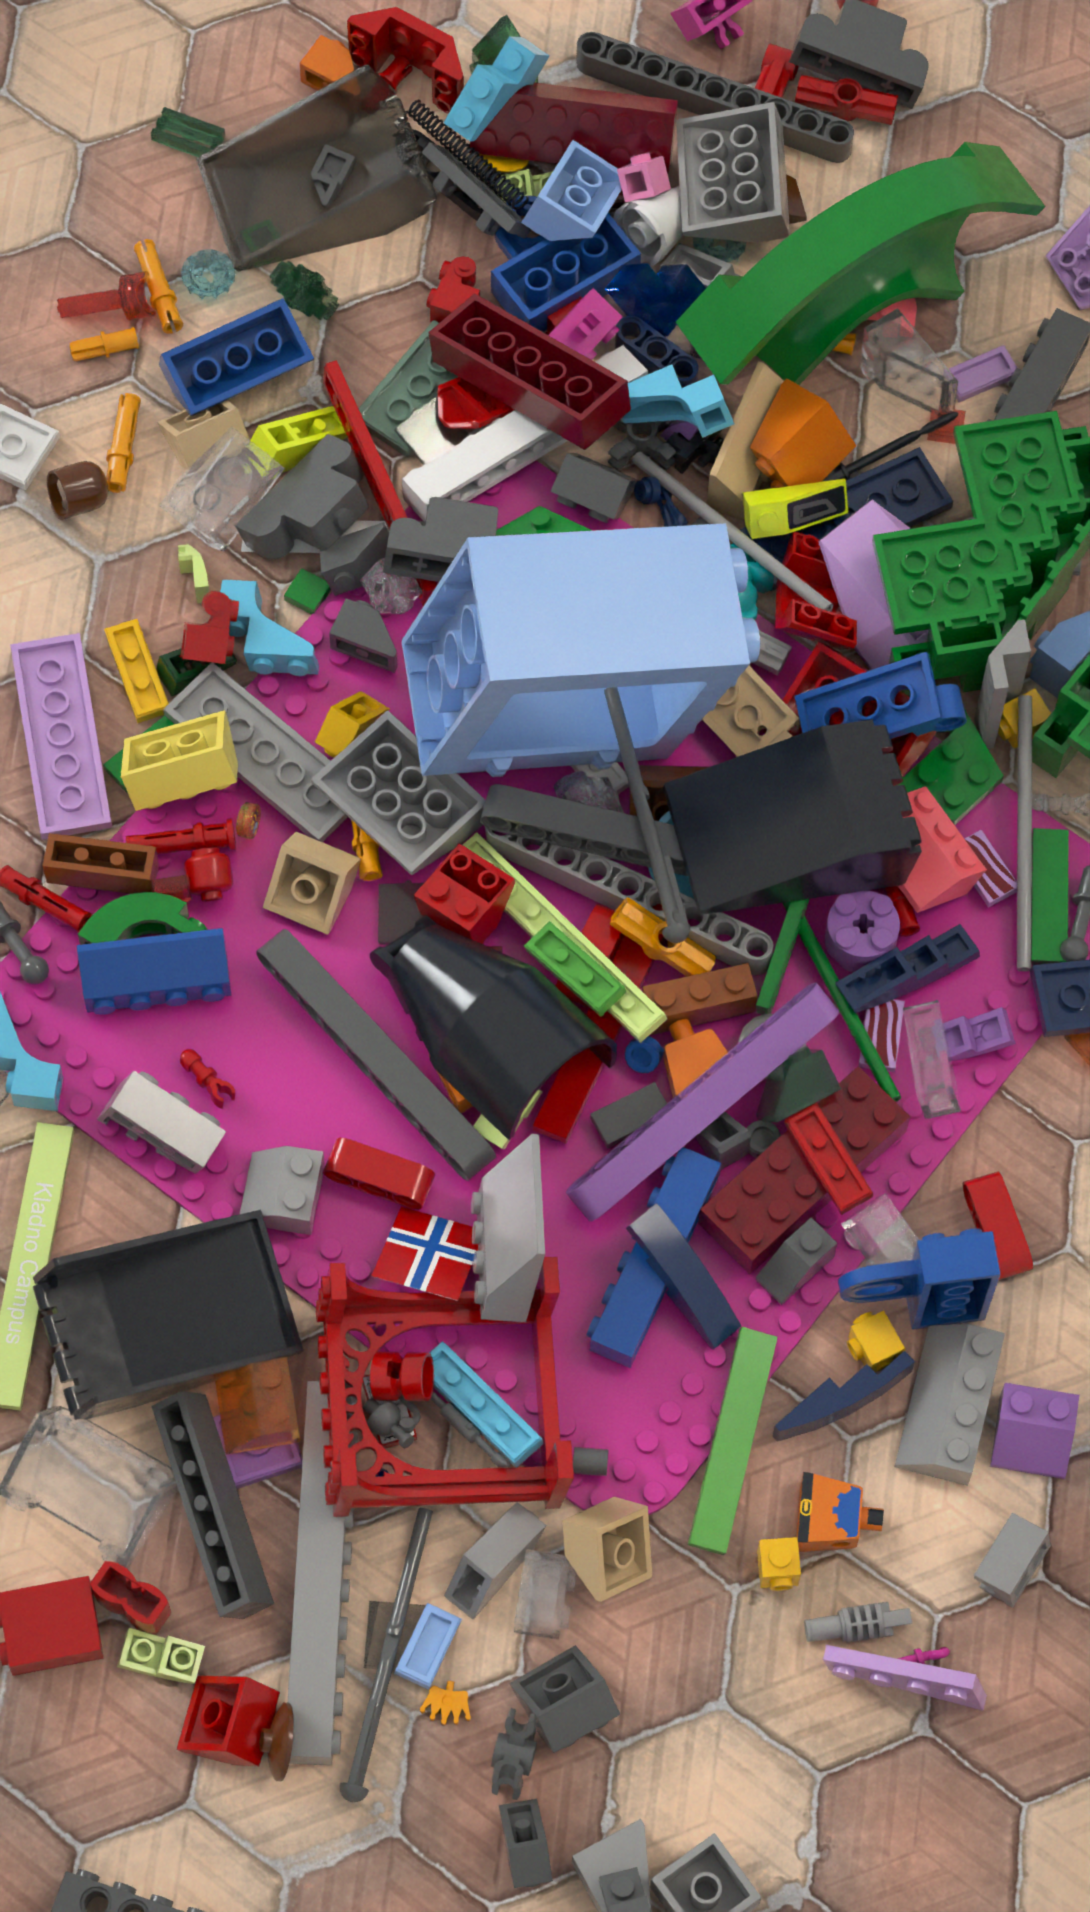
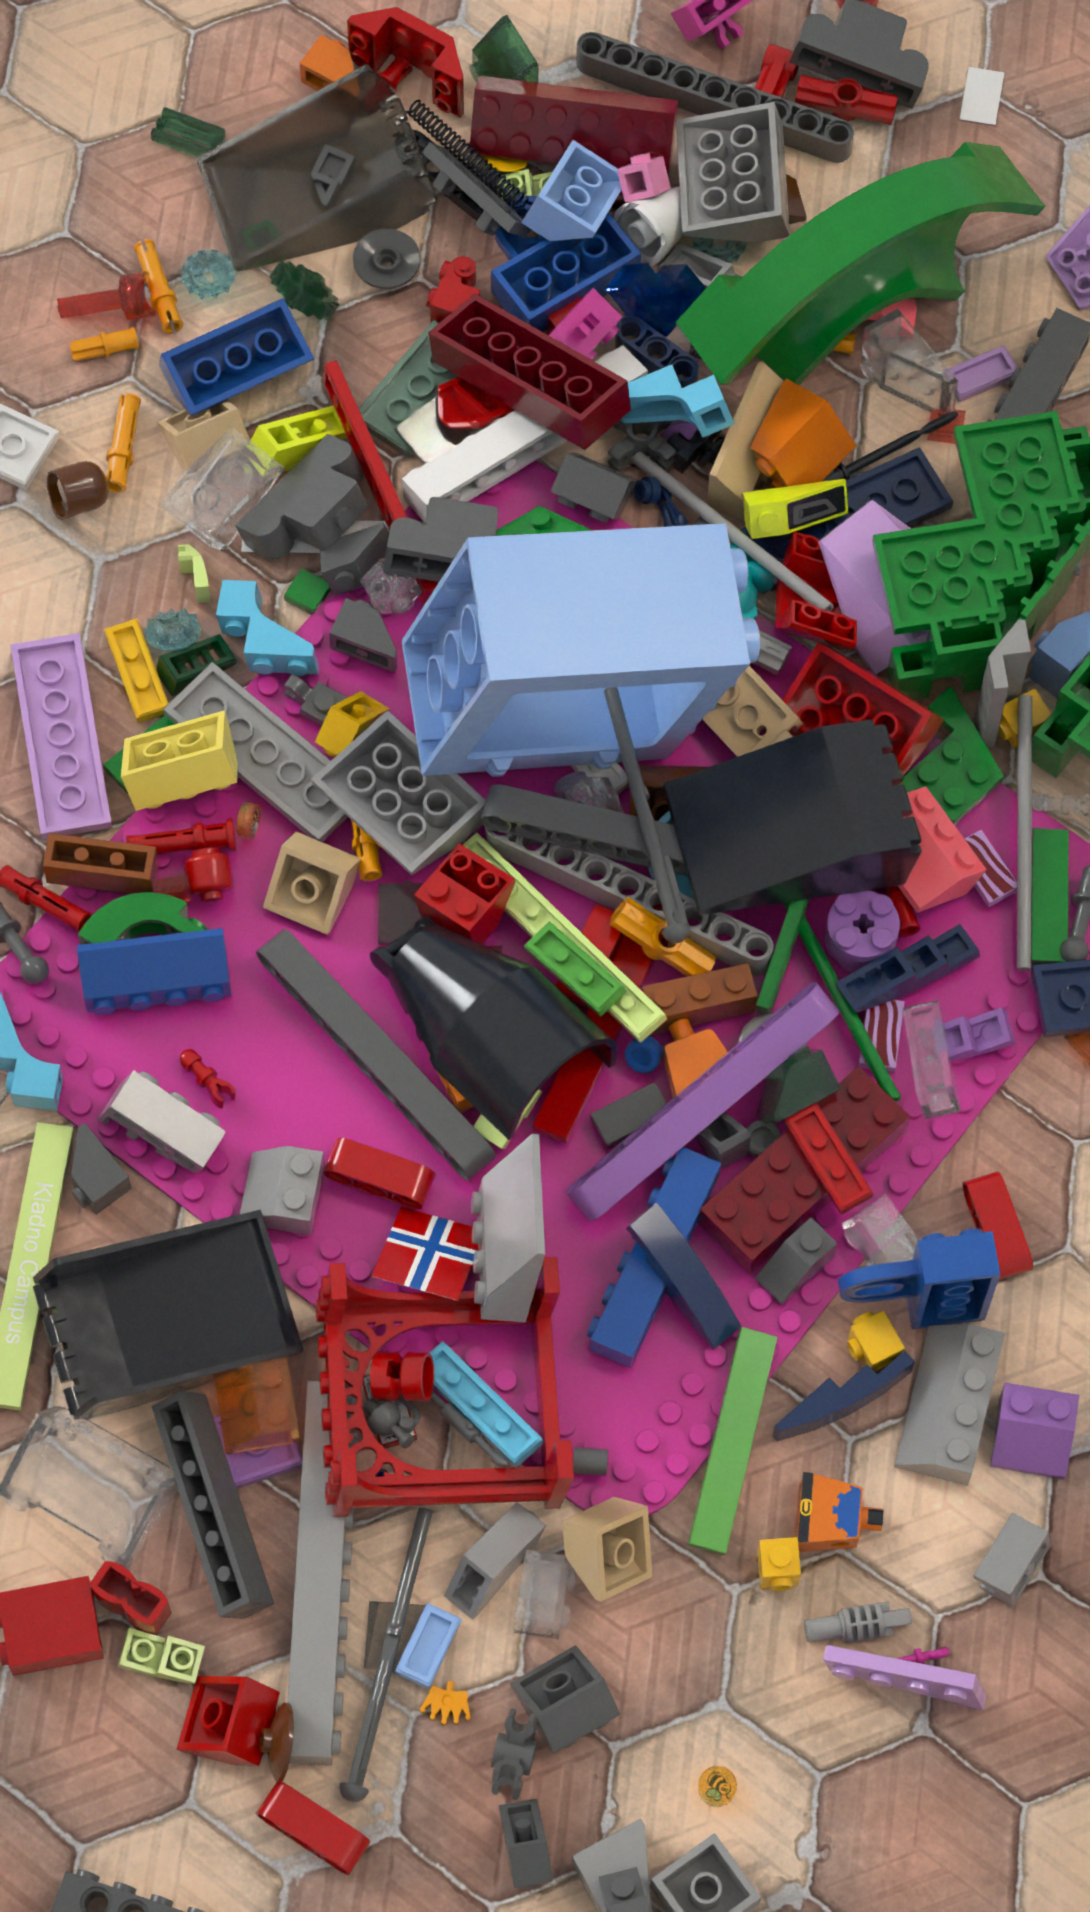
(95, 1173): none -> dark grey slope
(175, 638): none -> clear light blue gear
(211, 639): red brick -> none
(313, 1827): none -> red beam
(314, 701): none -> dark grey plate
(383, 247): none -> dark grey dish
(494, 85): medium azure arch -> none
(717, 1786): none -> clear yellow tile
(927, 709): blue hinge -> none
(981, 95): none -> white sticker

